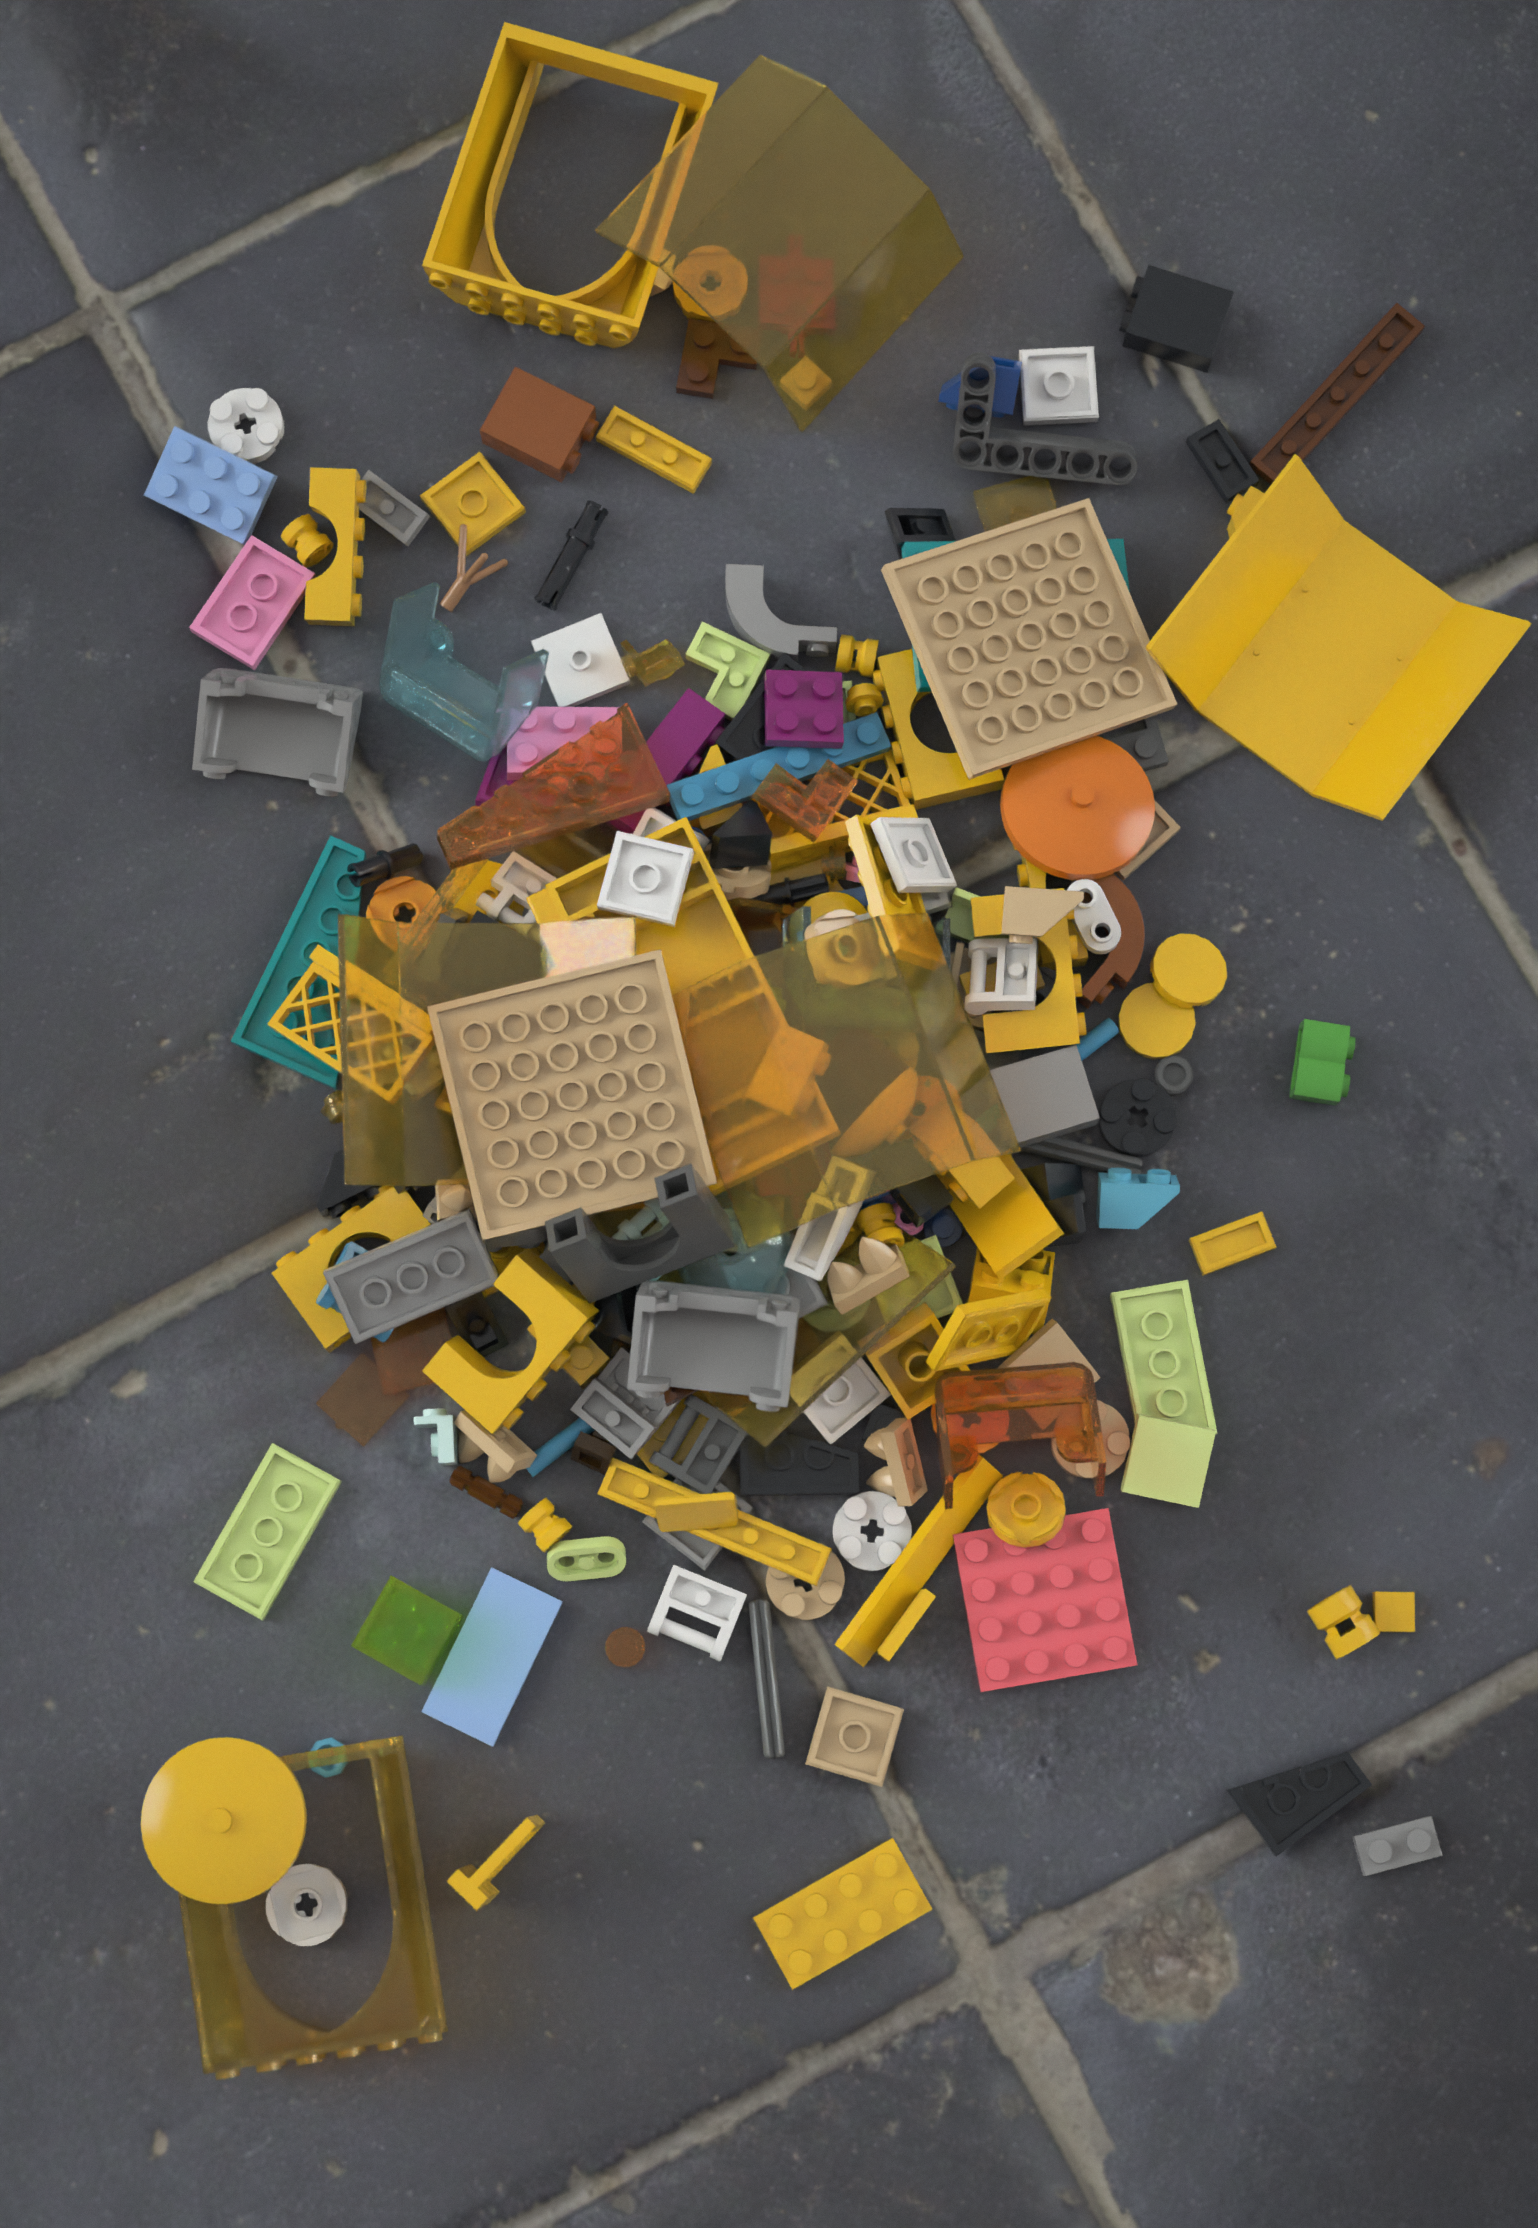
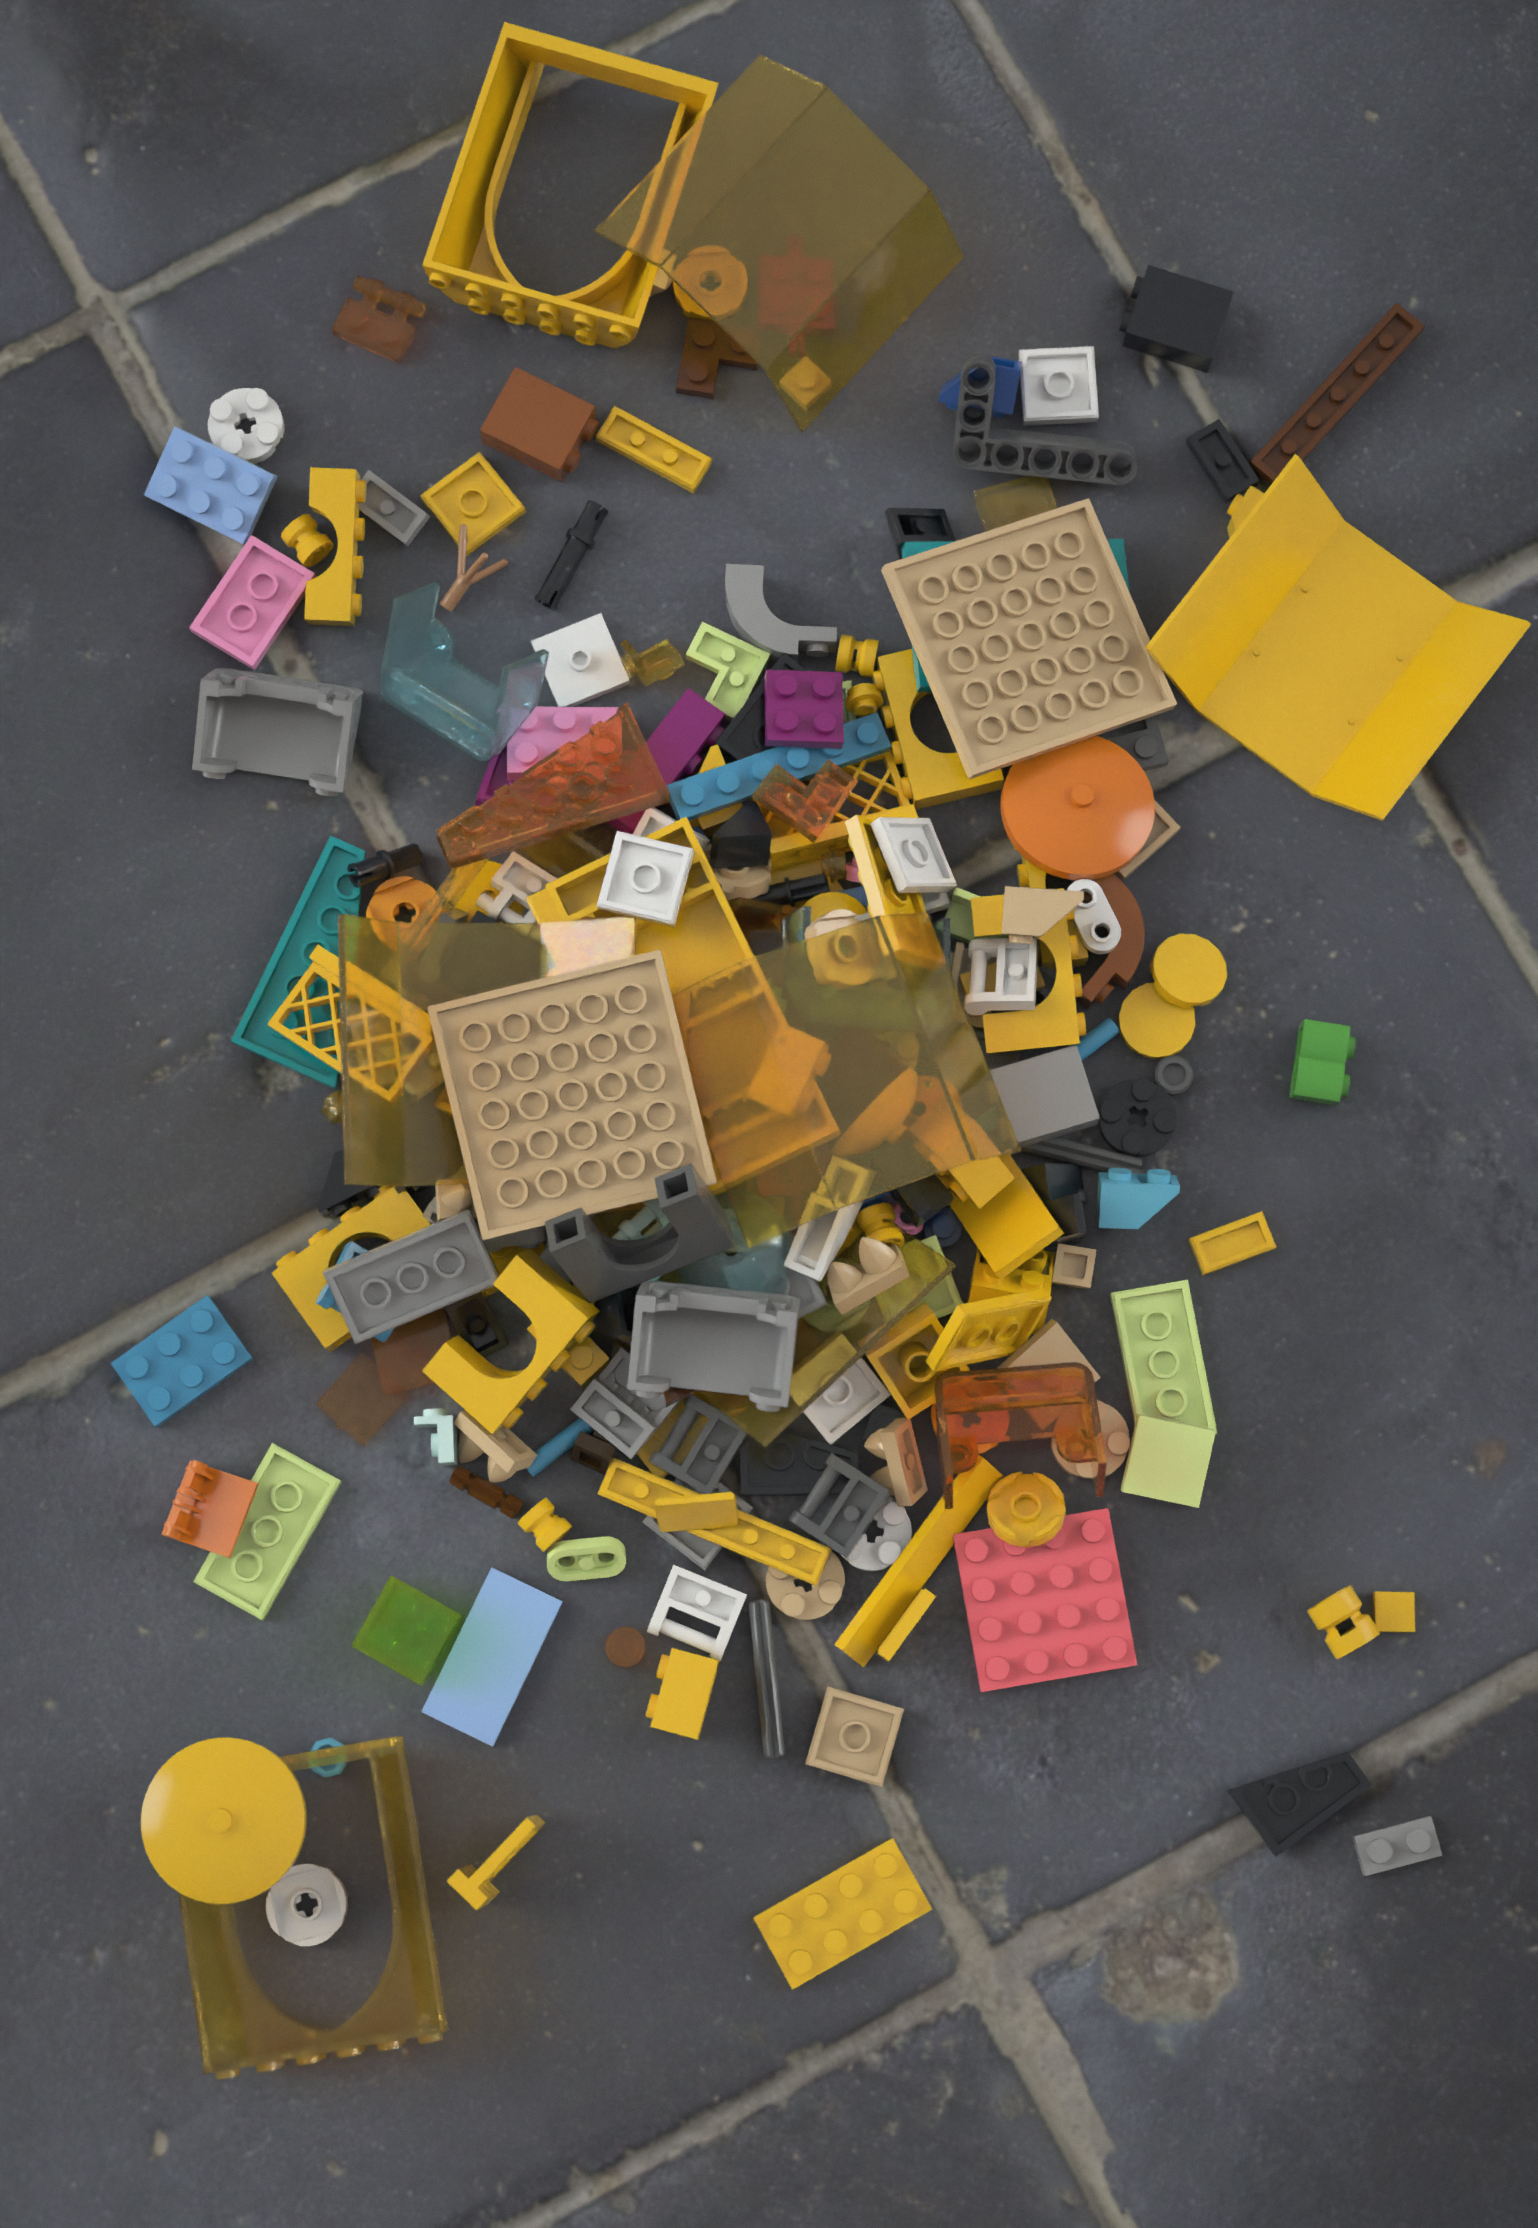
(182, 1361): none -> dark azure plate
(209, 1509): none -> orange hinge
(374, 329): none -> clear orange plate
(683, 1693): none -> yellow brick
(851, 1511): none -> dark grey plate
(1073, 1266): none -> tan plate

